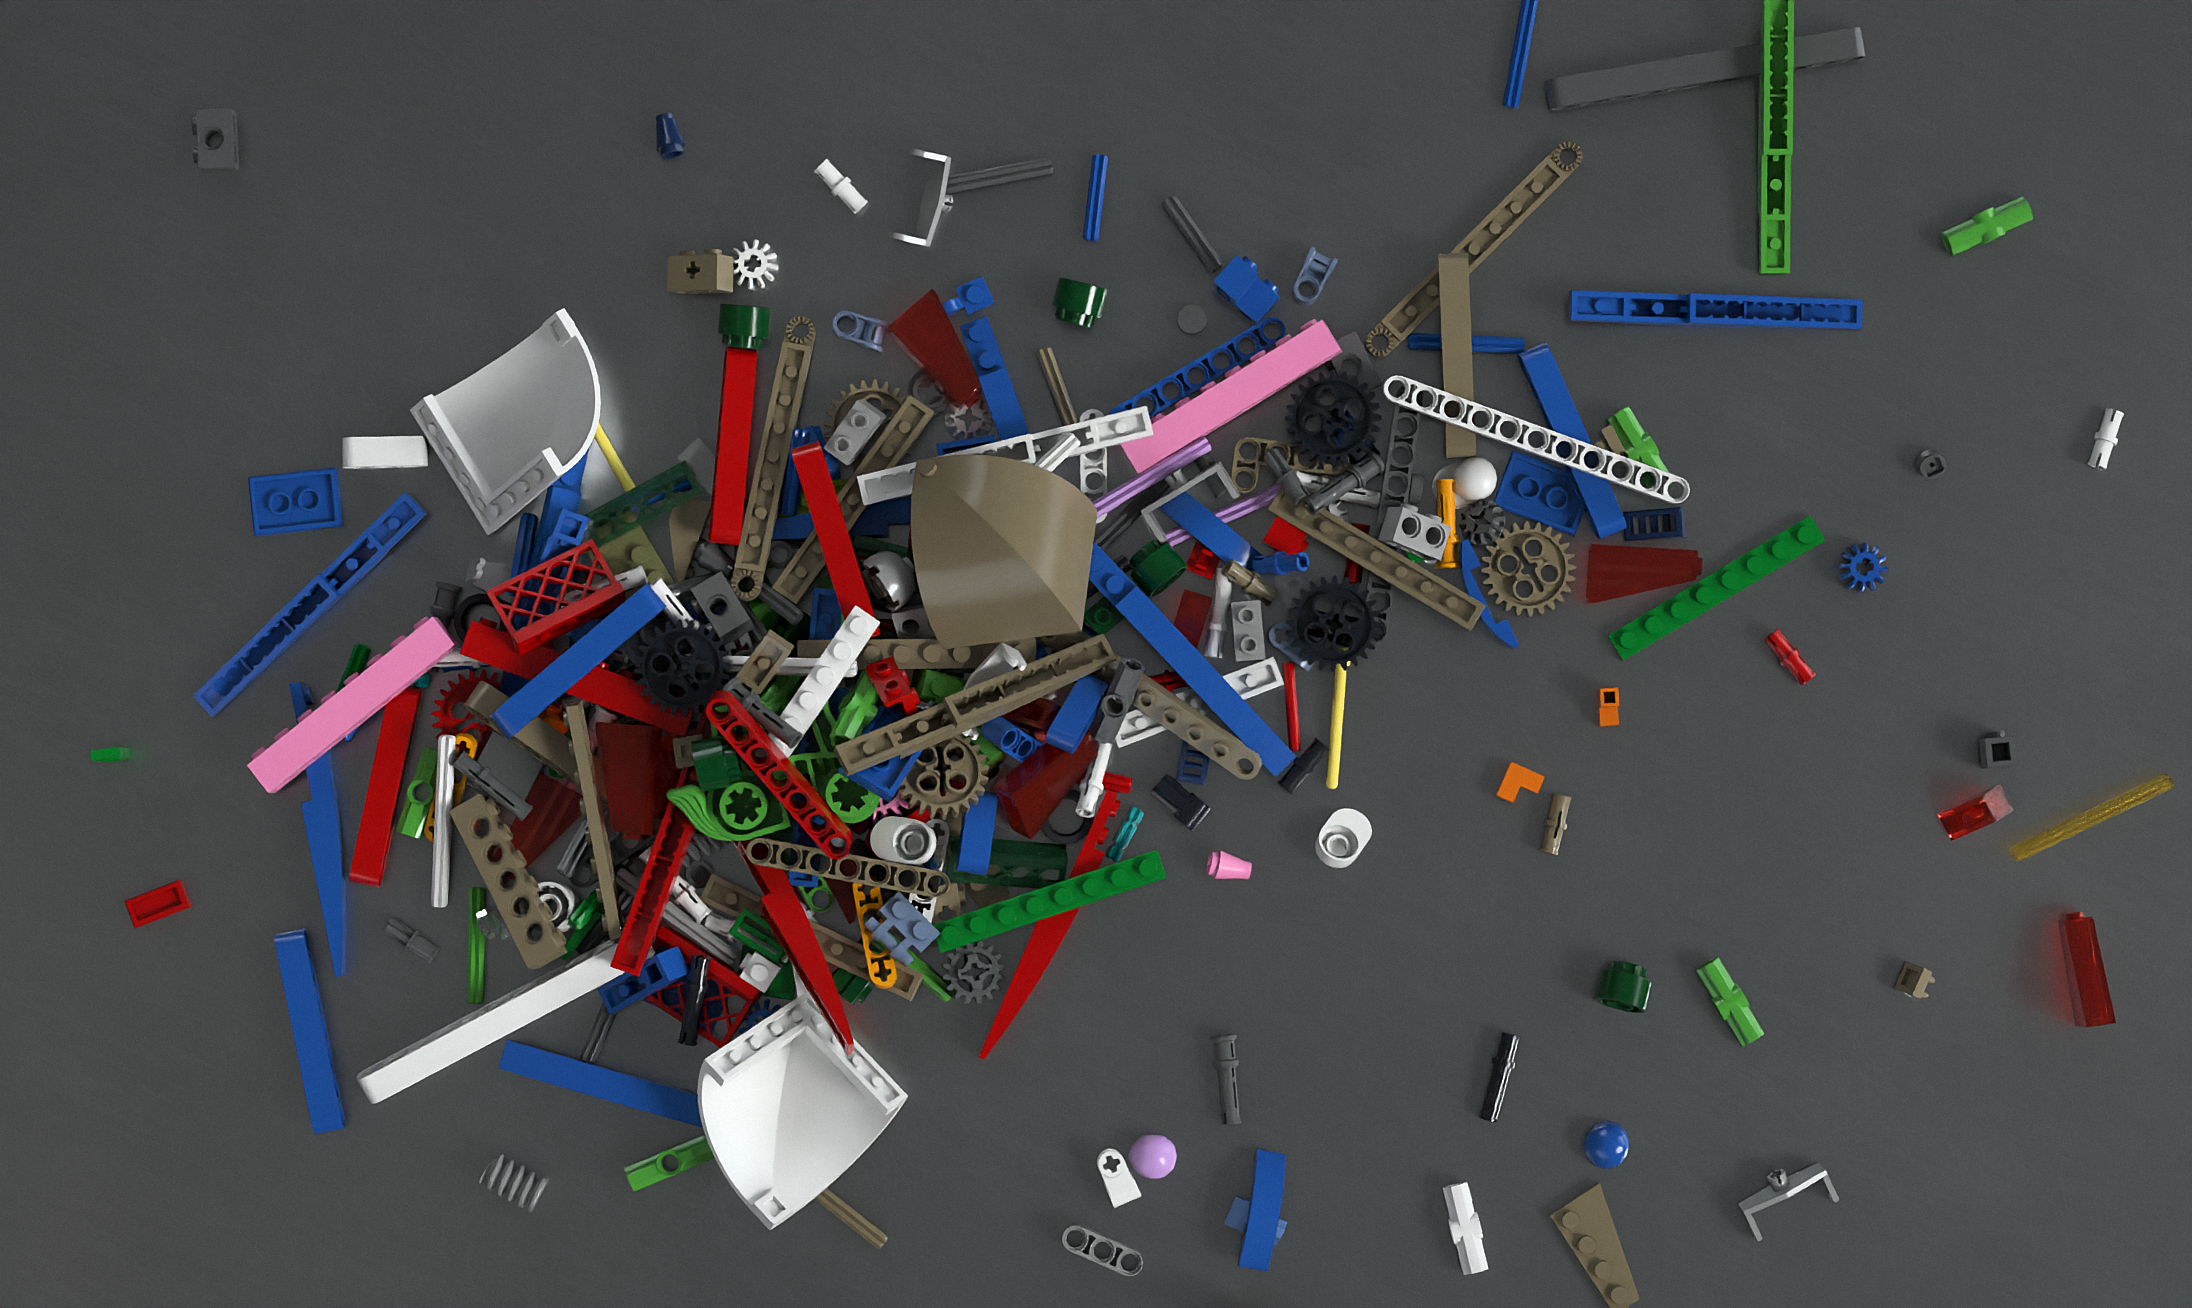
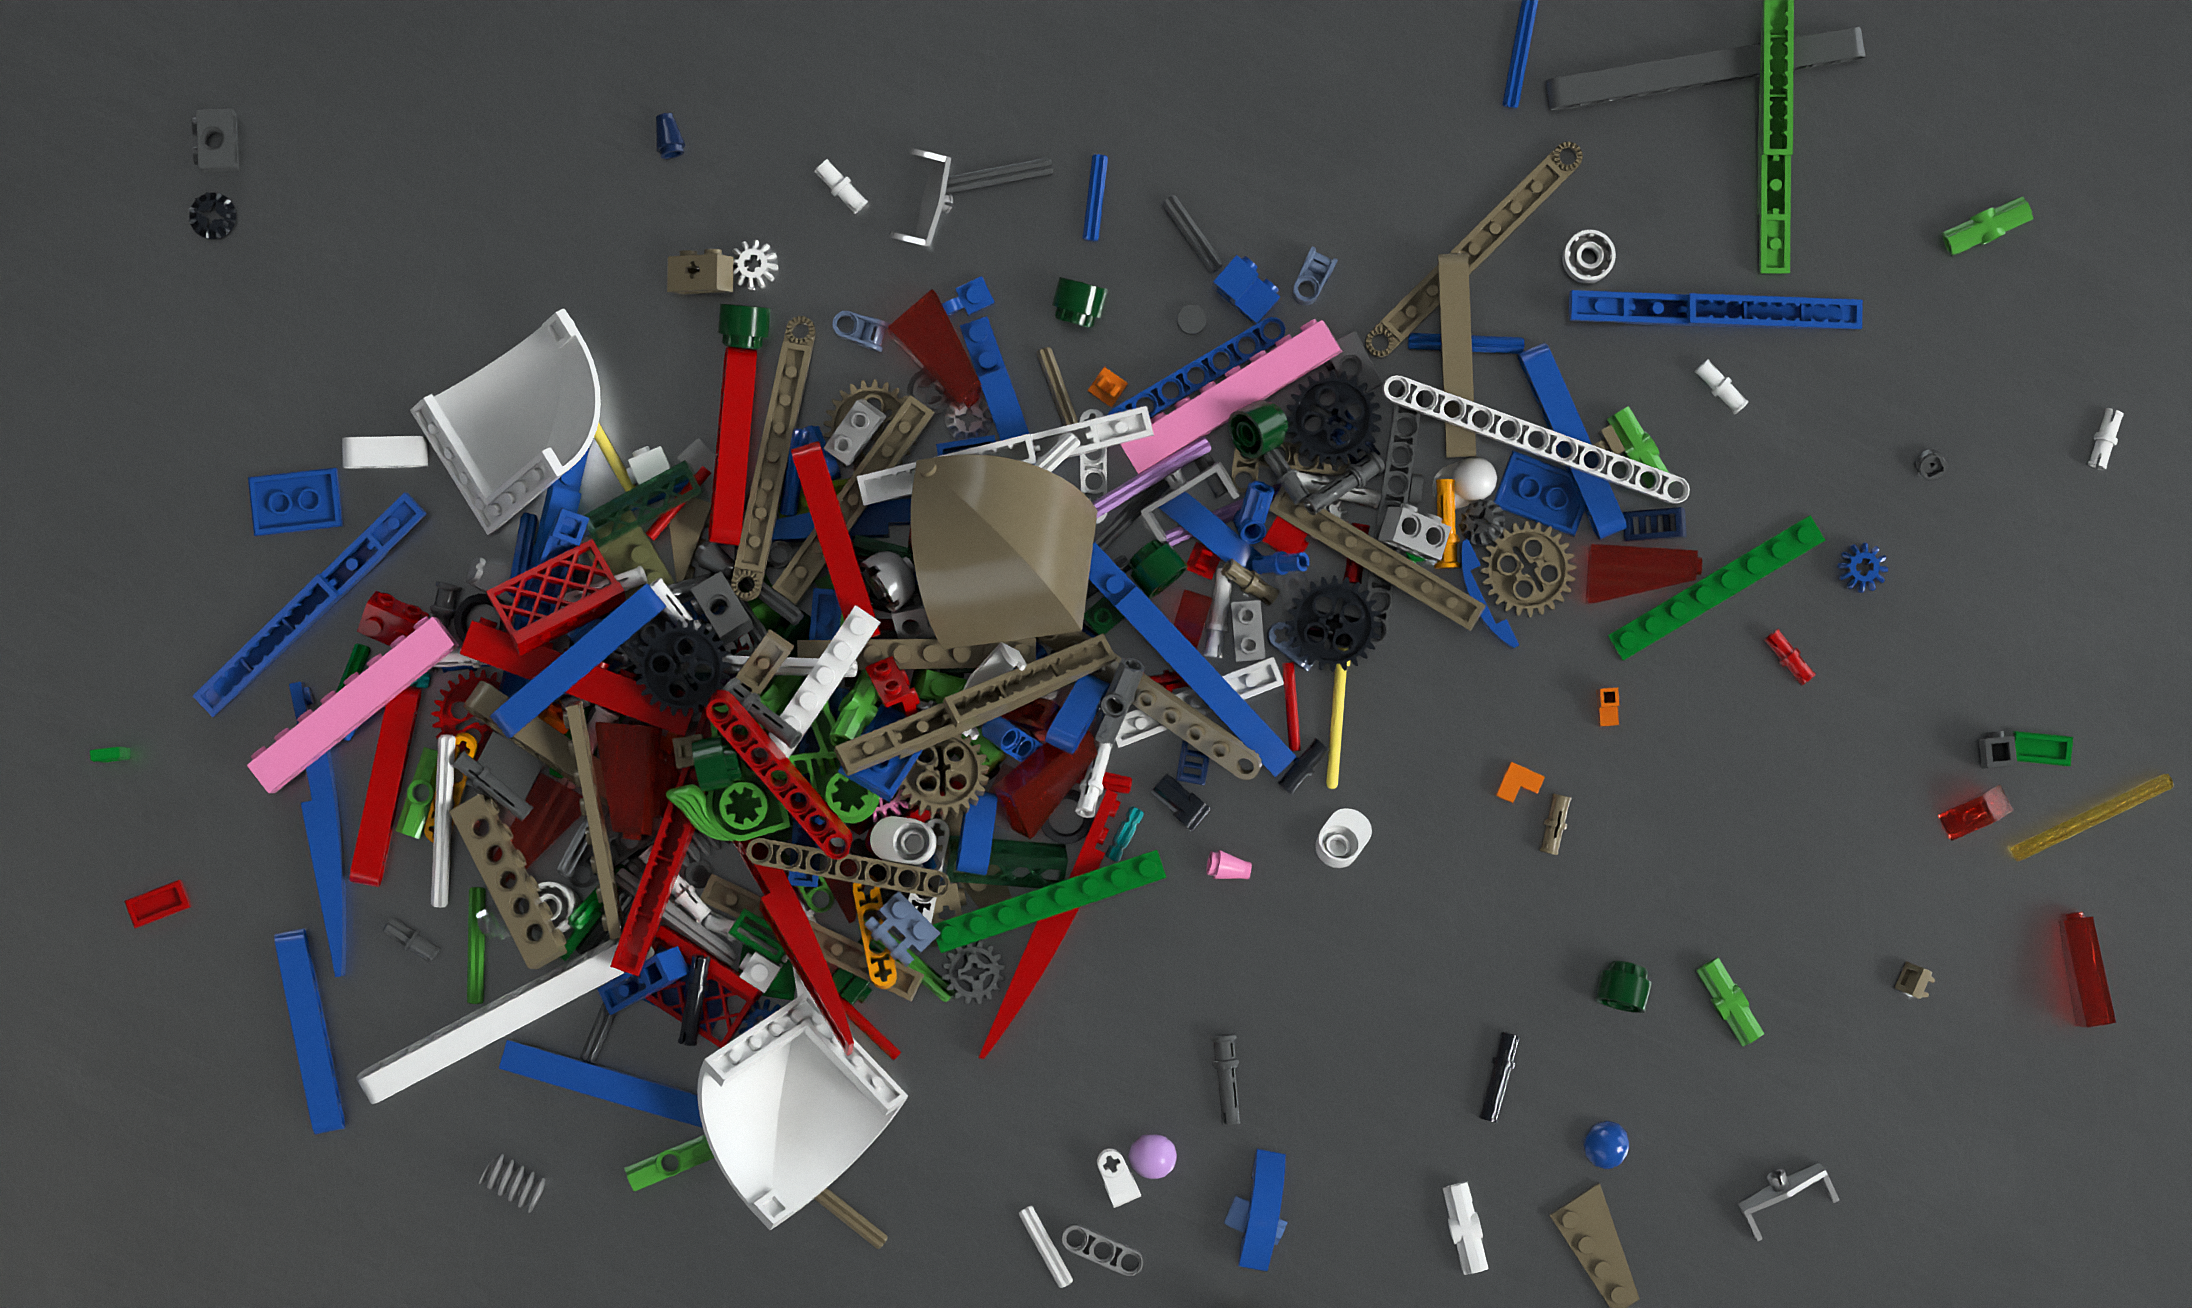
(218, 228): none -> black gear
(388, 618): none -> red bracket
(647, 464): none -> white brick
(664, 519): none -> red bar
(872, 1032): none -> red bar
(1045, 1246): none -> white axle
(1107, 387): none -> orange tile
(1254, 511): none -> blue piece
(1258, 428): none -> dark green piece
(1604, 251): none -> white piece
(1721, 386): none -> white pin
(2043, 748): none -> green tile

